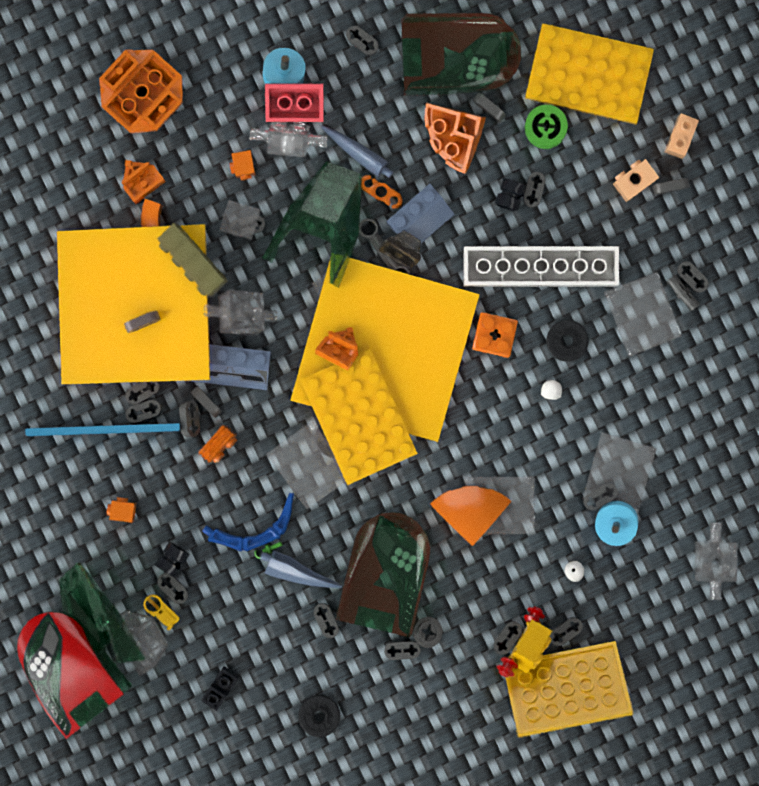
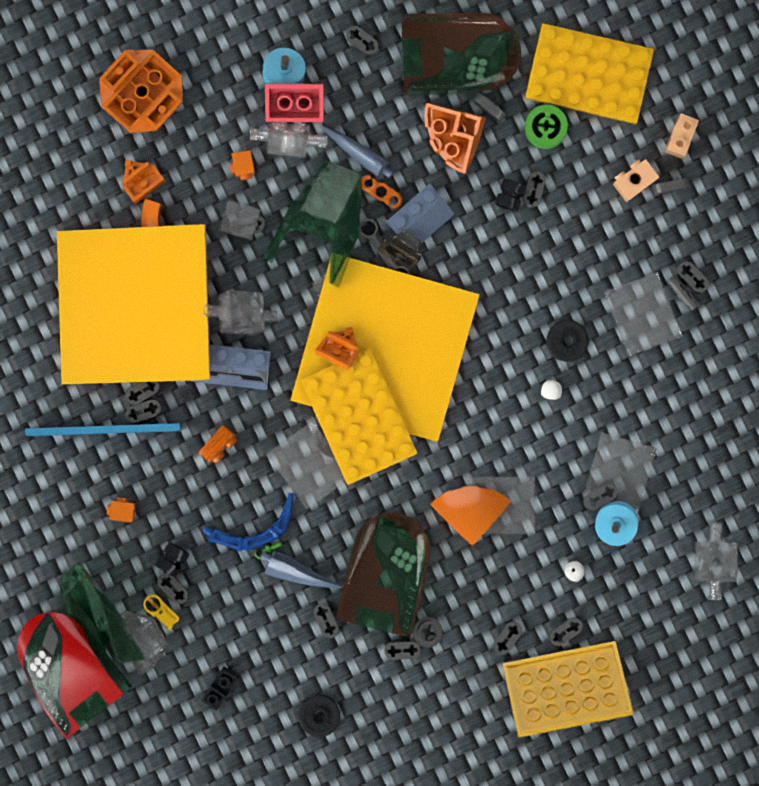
(142, 321): dark grey beam -> none
(189, 418): dark grey beam -> none
(192, 259): olive brick -> none
(205, 400): dark grey beam -> none
(501, 346): orange brick -> none
(529, 647): yellow brick -> none
(541, 266): white brick -> none

